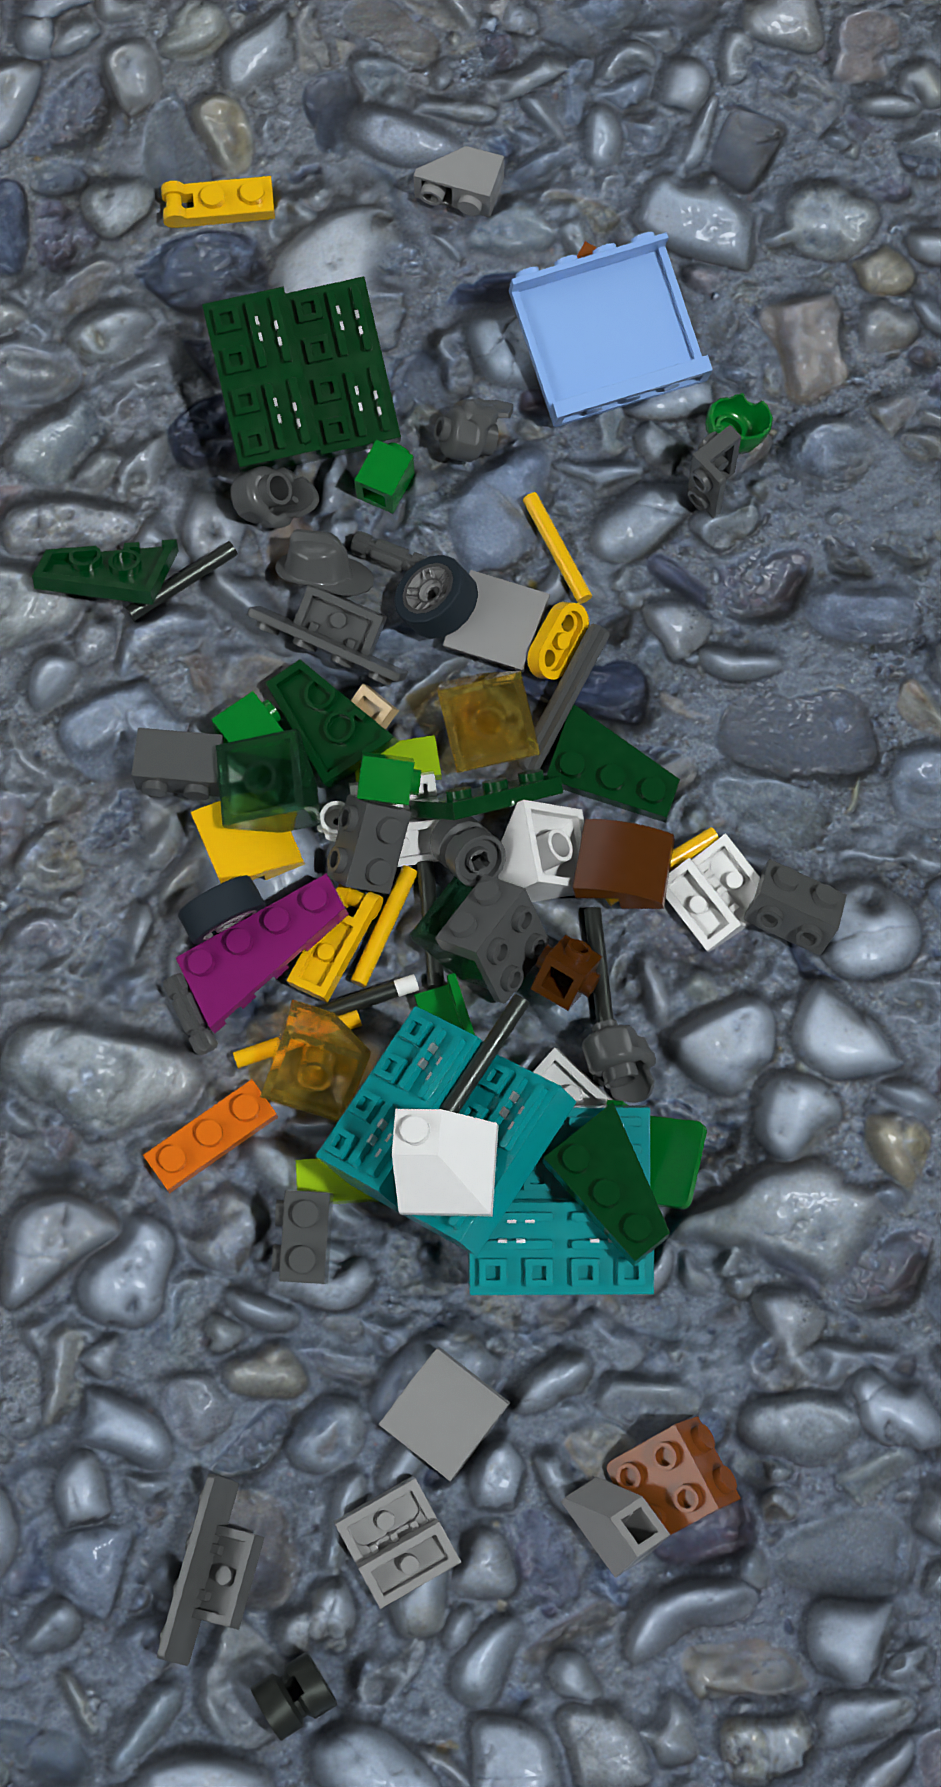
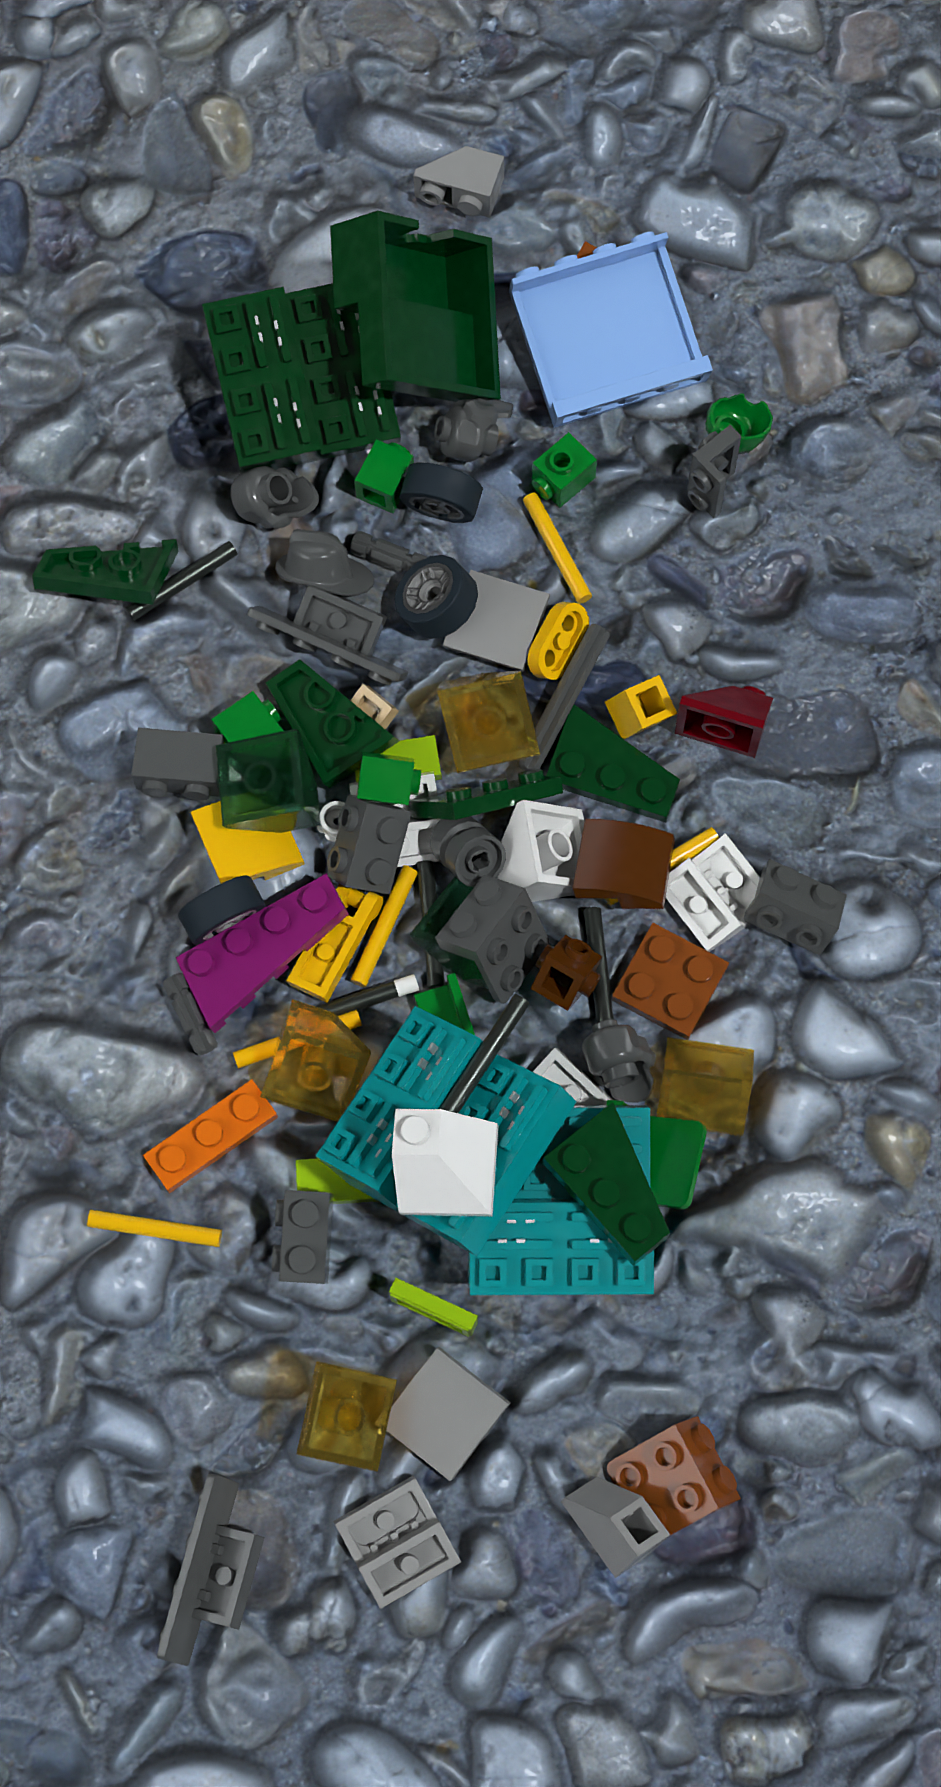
(154, 1228): none -> yellow bar
(218, 202): yellow plate -> none
(279, 1705): pearl dark grey wheel -> none
(346, 1416): none -> clear yellow slope
(420, 306): none -> dark green piece
(433, 1307): none -> lime tile
(441, 492): none -> black wheel
(563, 470): none -> green brick
(640, 707): none -> yellow brick
(670, 981): none -> dark orange plate
(706, 1084): none -> clear yellow slope
(725, 718): none -> dark red slope

